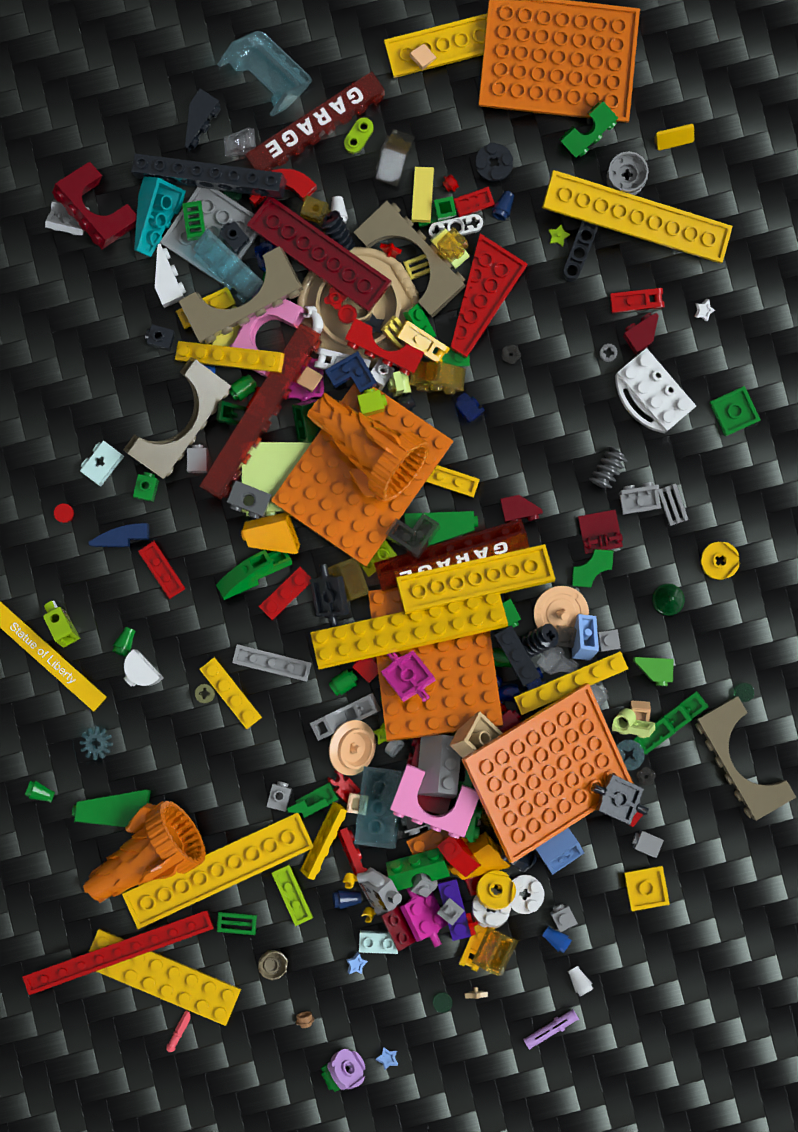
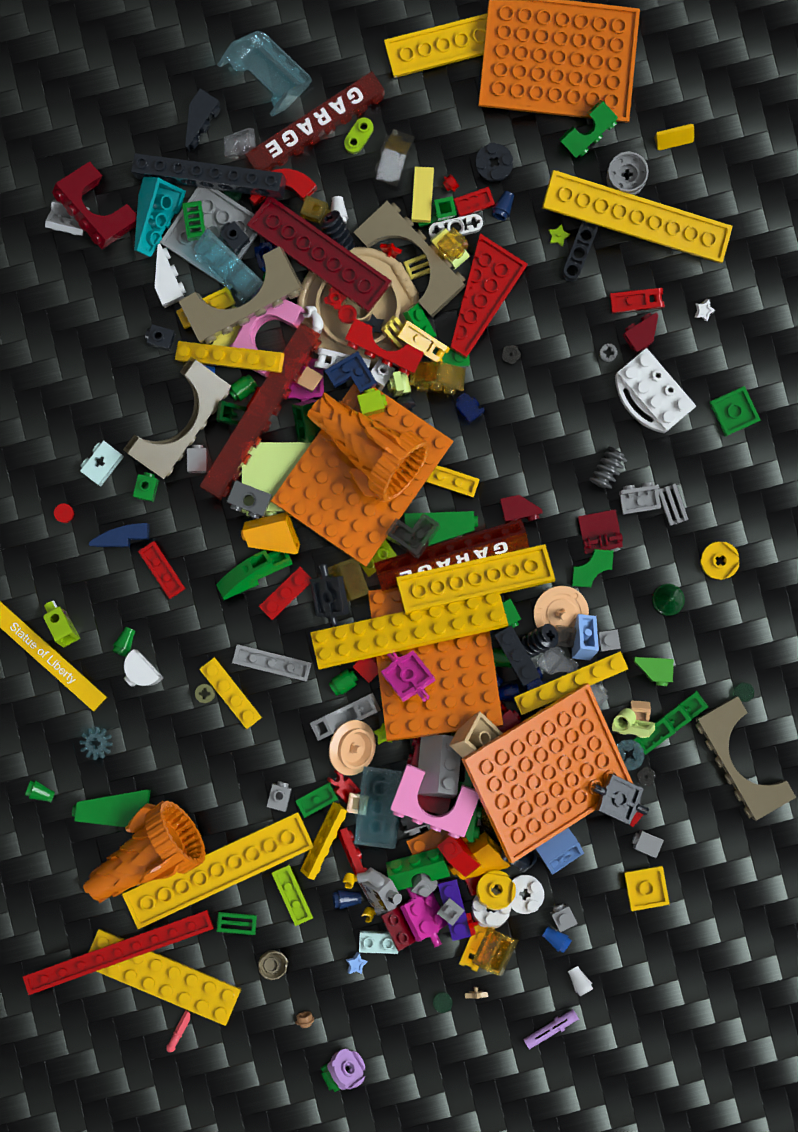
(302, 806): green slope -> none
(387, 1058): light blue piece -> none
(394, 747): light grey tile -> none
(422, 56): light nougat slope -> none

